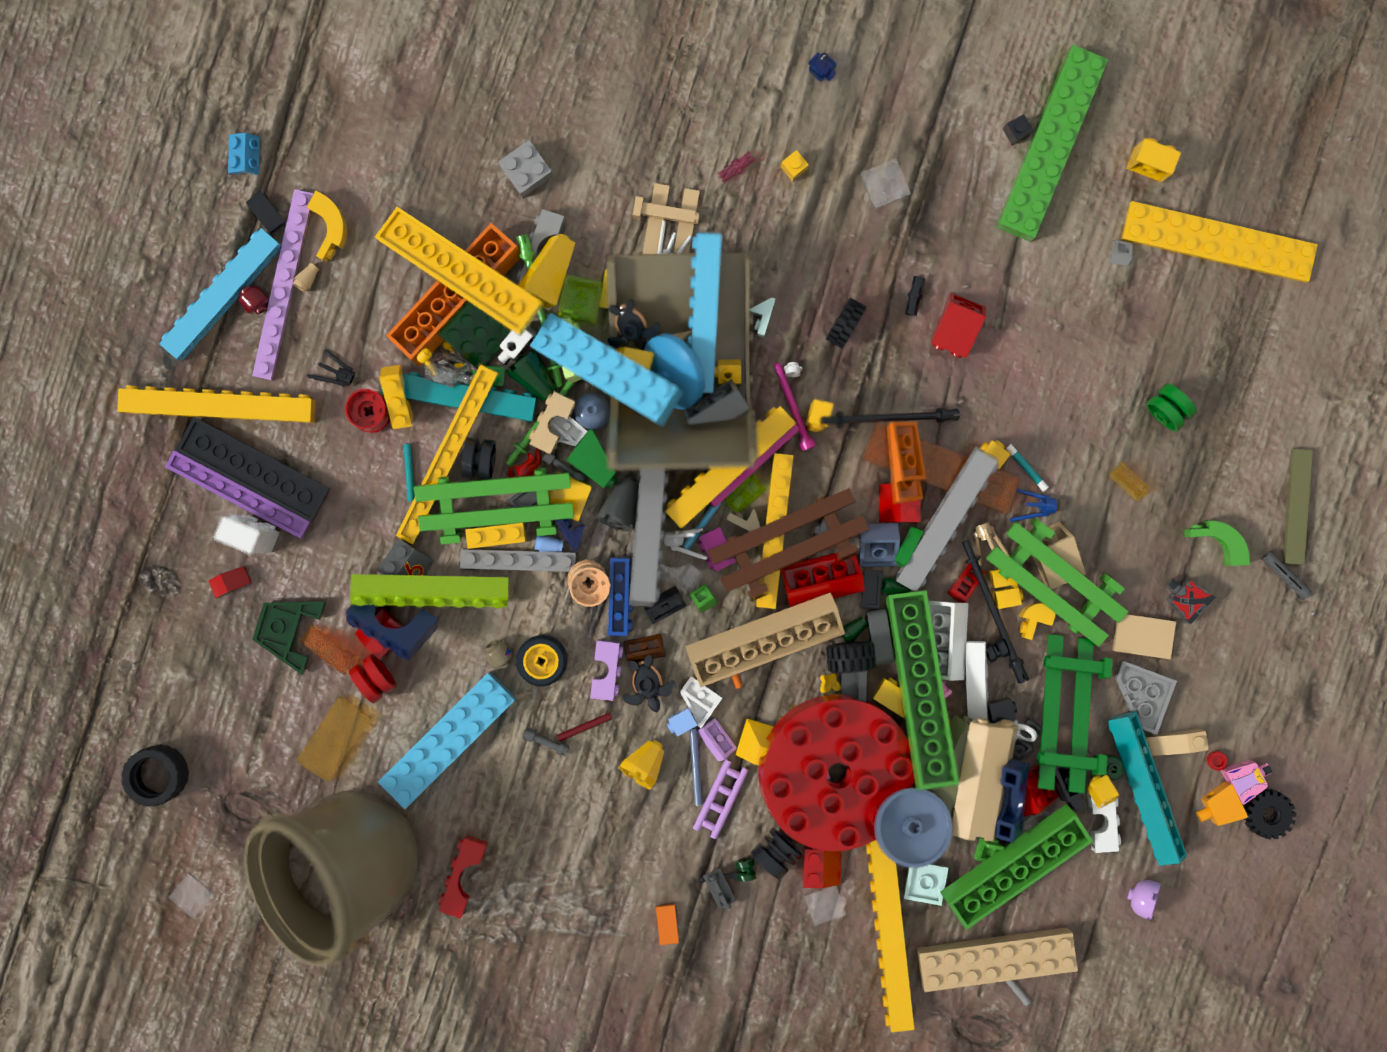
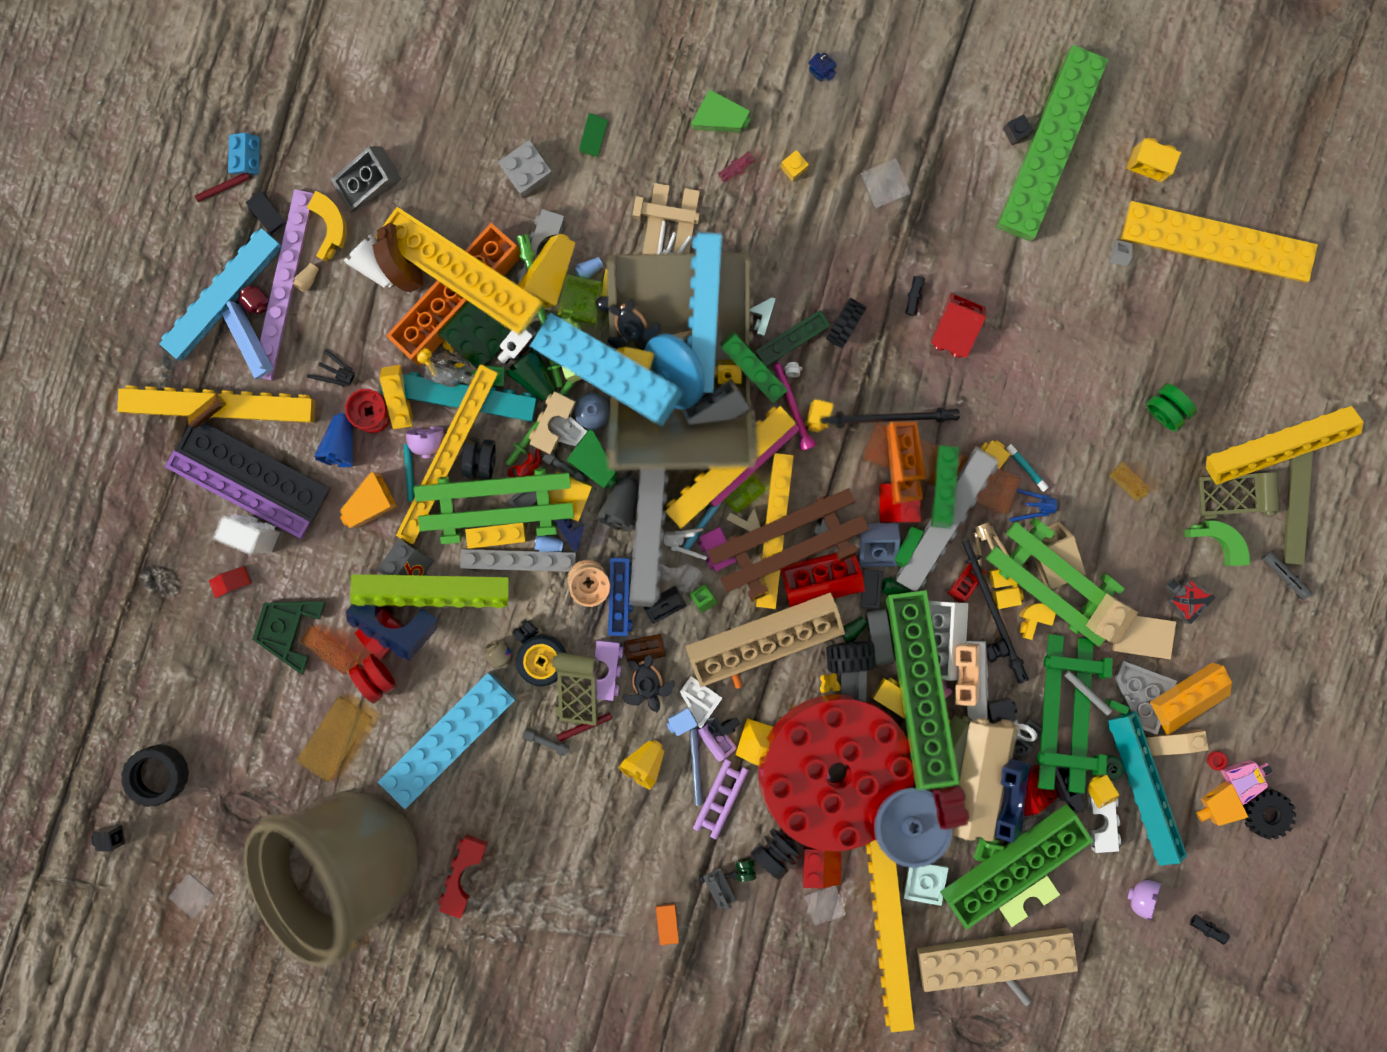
(108, 838): none -> black slope
(206, 411): none -> reddish brown slope
(222, 187): none -> dark red bar
(247, 340): none -> light blue panel
(337, 443): none -> blue cone
(365, 262): none -> white cone
(366, 177): none -> dark grey slope
(368, 502): none -> light orange slope
(392, 262): none -> reddish brown arch
(425, 441): none -> lavender cylinder
(525, 631): none -> black wheel
(576, 668): none -> olive piece
(588, 268): none -> light blue cone
(593, 135): none -> green slope
(602, 304): none -> black hinge
(720, 115): none -> bright green slope
(720, 729): none -> black bracket
(753, 367): none -> green arch
(792, 338): none -> dark green plate
(945, 487): none -> green arch
(950, 807): none -> dark red brick
(969, 674): none -> light nougat arch
(1042, 889): none -> yellowish green arch
(1088, 693): none -> light grey bar
(1111, 619): none -> tan slope
(1117, 706): none -> green tile
(1192, 697): none -> light orange slope
(1209, 929): none -> black pin
(1265, 495): none -> olive piece
(1284, 445): none -> yellow brick

